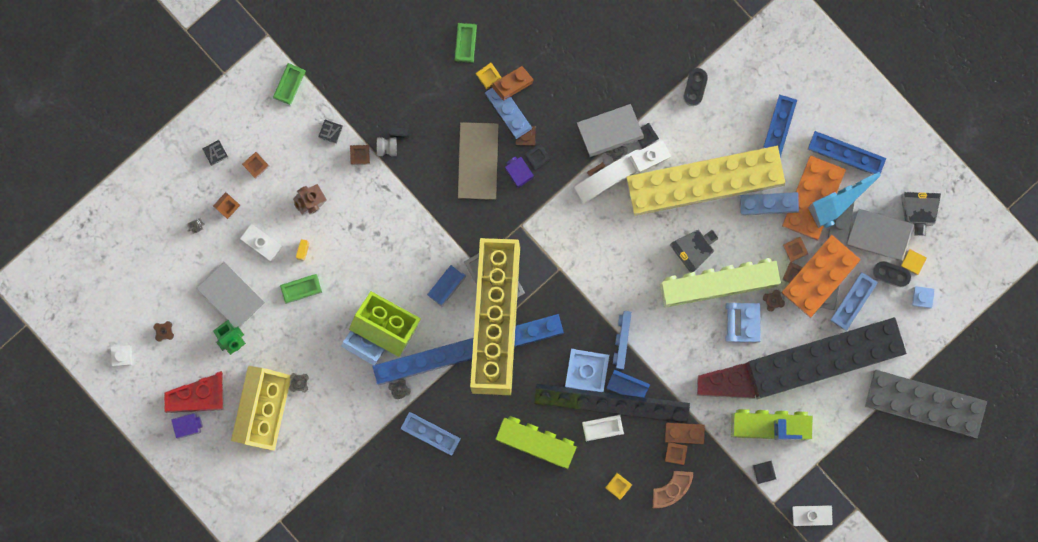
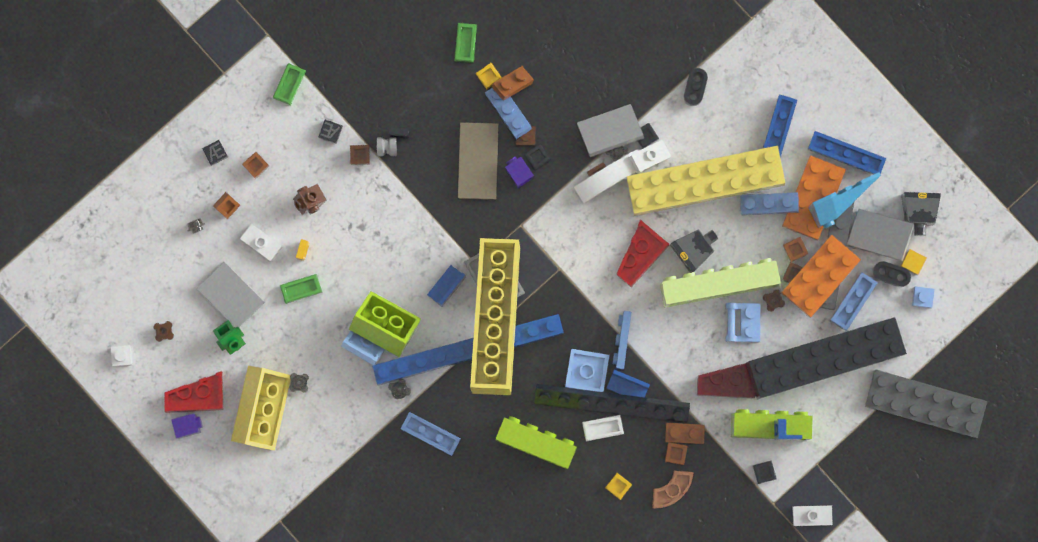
(642, 253): none -> red wing

